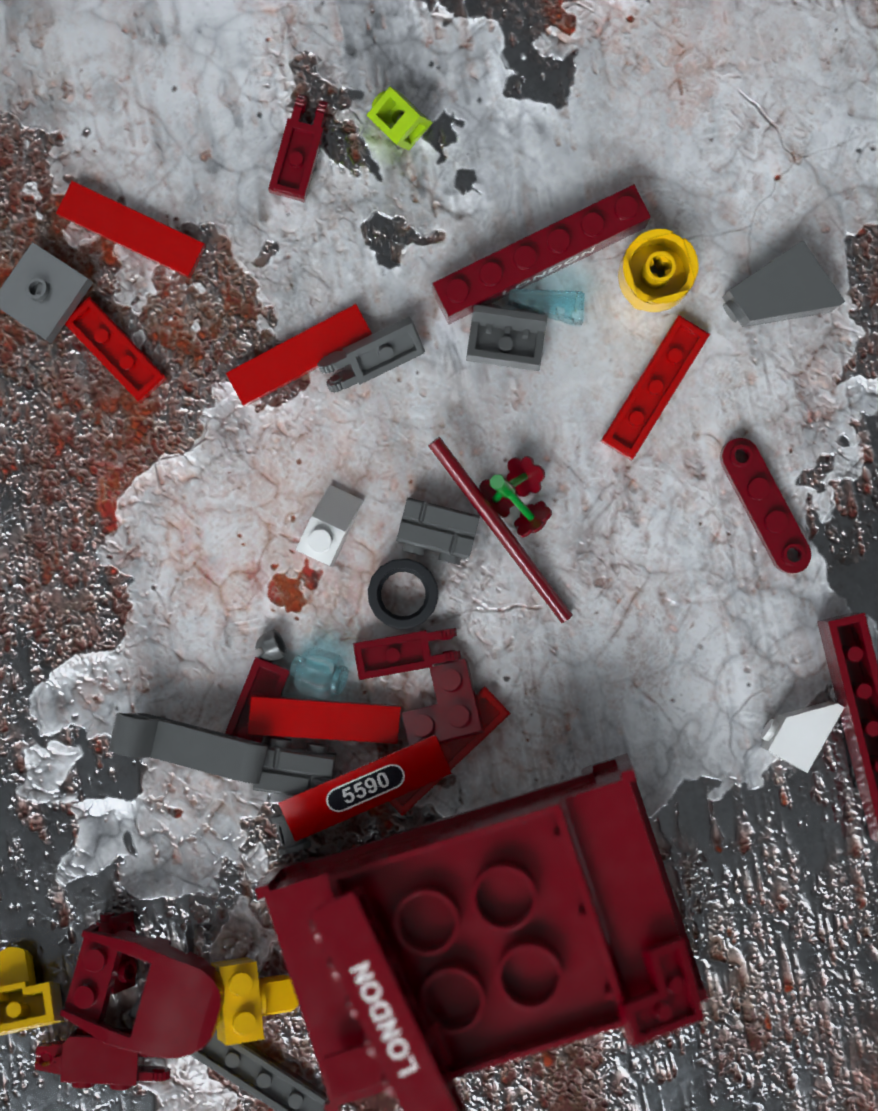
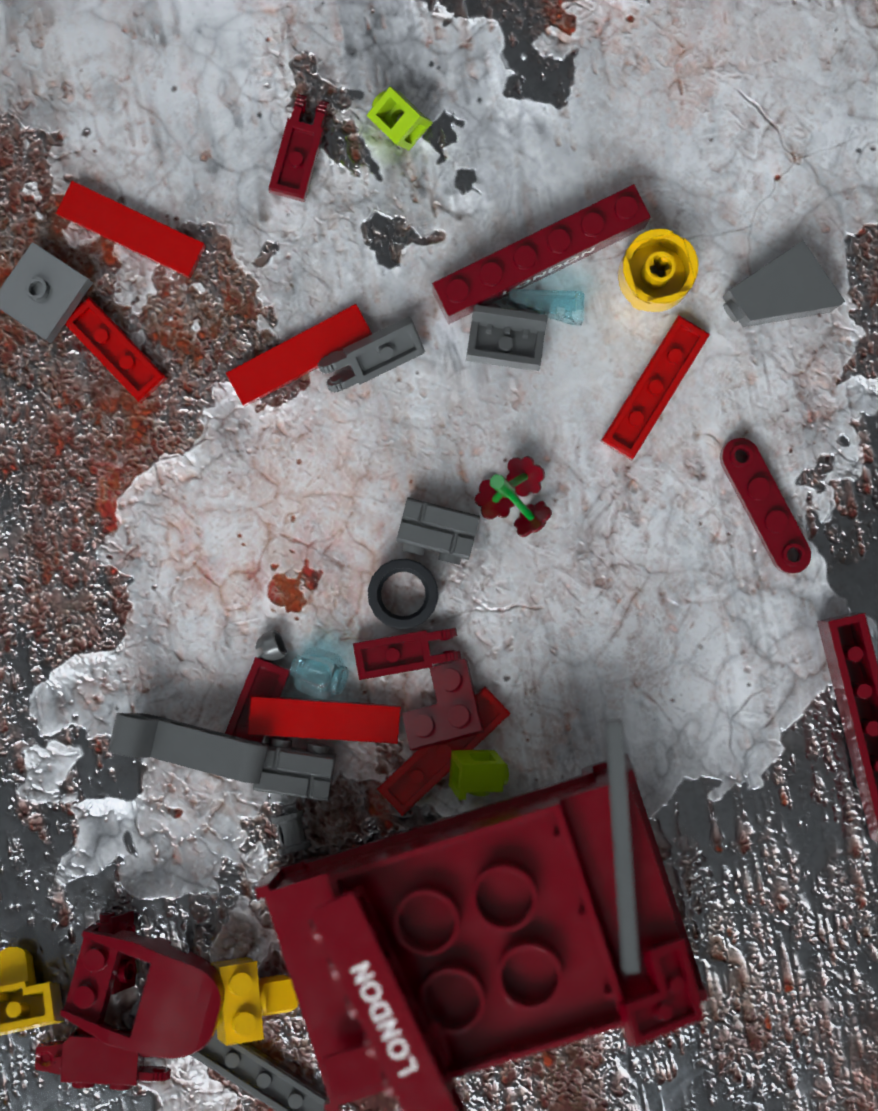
(329, 526): white slope -> none
(365, 788): red sticker -> none
(477, 773): none -> lime brick
(500, 529): dark red piece -> none
(622, 846): none -> dark grey tile
(801, 733): white slope -> none

